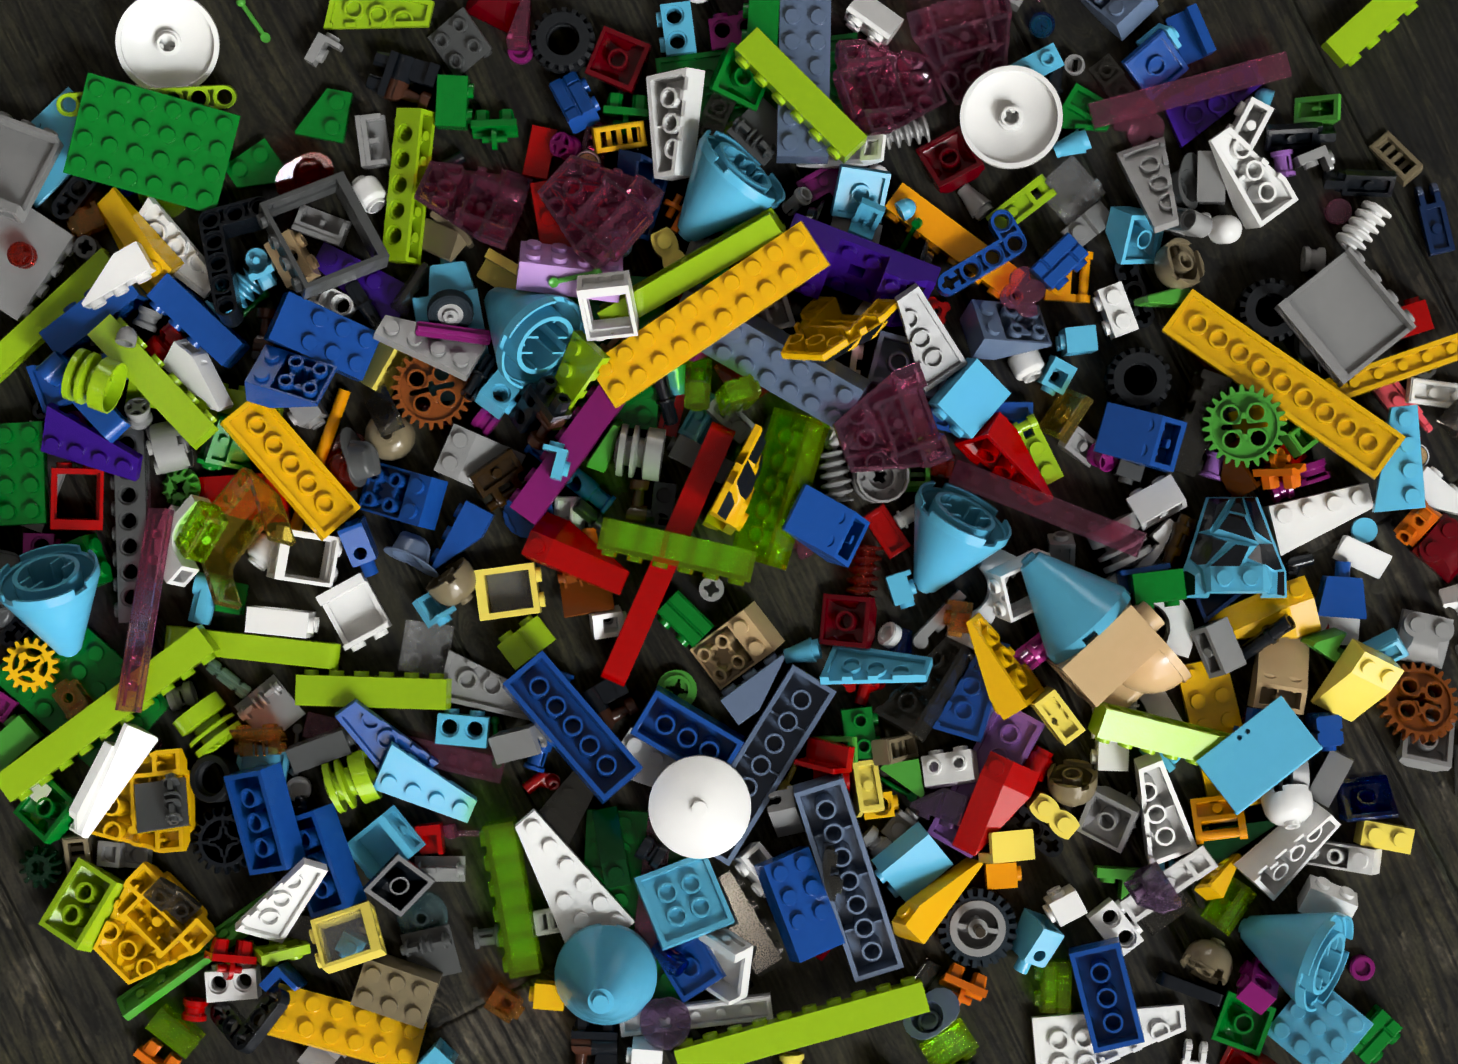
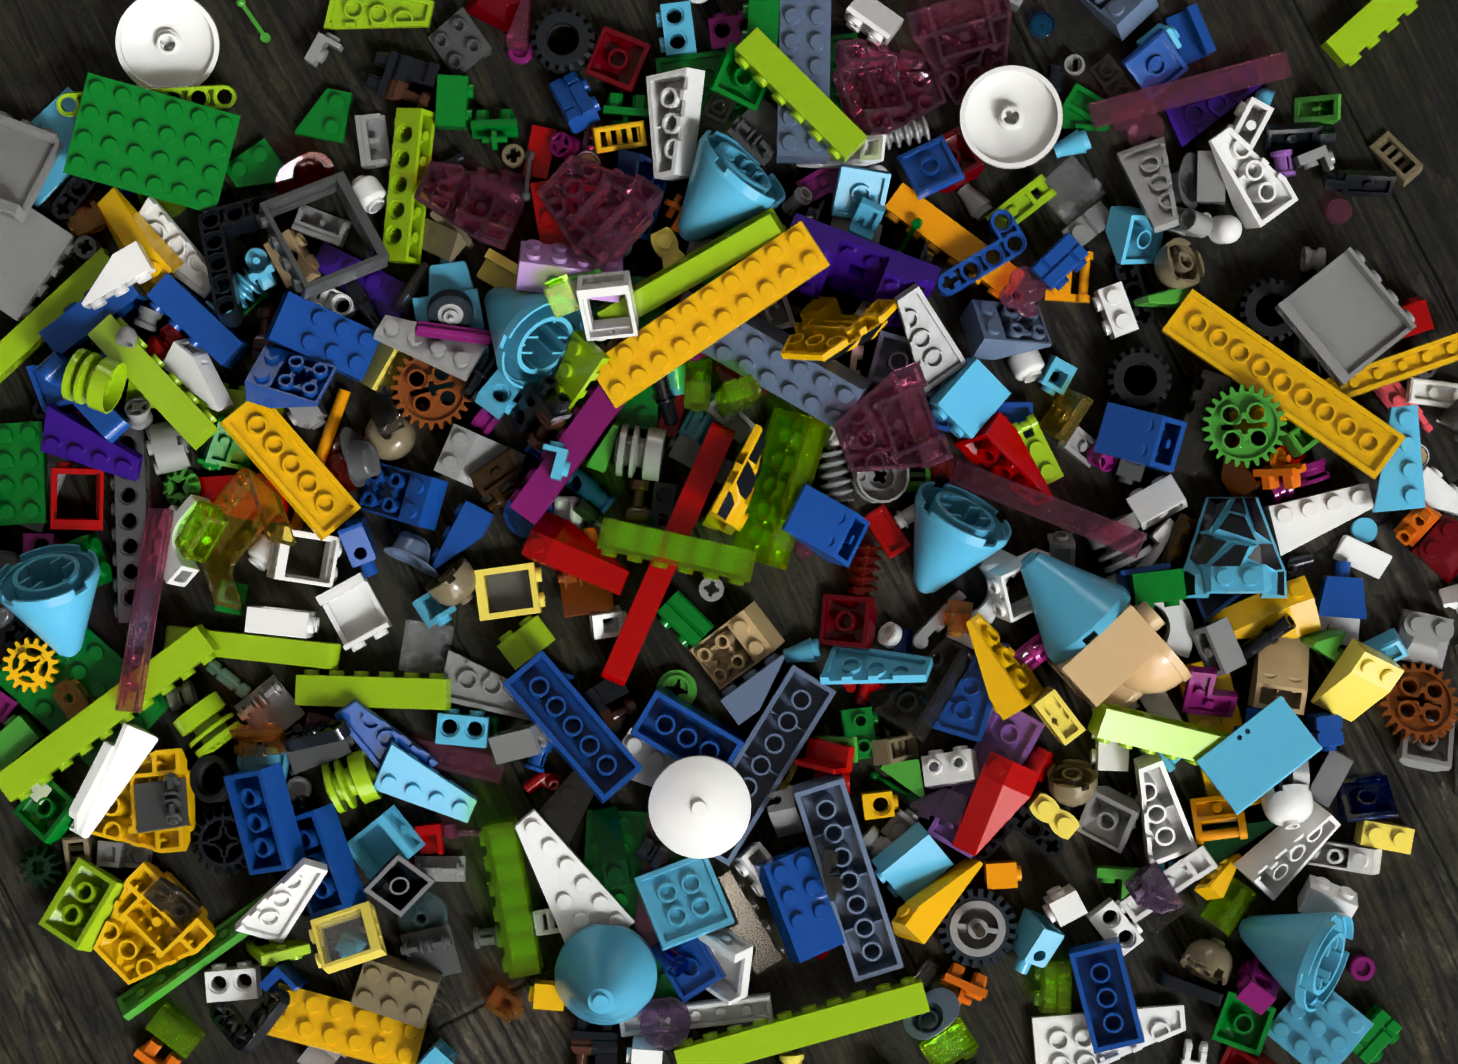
(18, 252): clear red wheel -> none
(194, 1009): red wheel -> none
(202, 604): medium azure piece -> none
(219, 953): red hips -> none
(316, 735): none -> black beam
(507, 151): none -> dark tan bush
(529, 156): none -> dark grey hinge
(561, 296): none -> clear neon green panel
(866, 788): light yellow panel -> none
(901, 589): medium azure brick -> none
(905, 208): medium azure hinge -> none
(930, 167): none -> blue tile
(943, 308): red plate -> none
(1009, 847): light yellow panel -> none
(1043, 61): medium azure hinge -> none
(1077, 340): medium azure brick -> none
(1202, 697): none -> magenta plate
(1212, 466): medium lavender bush -> none
(1362, 225): white piece -> none
(1434, 221): dark blue hinge -> none

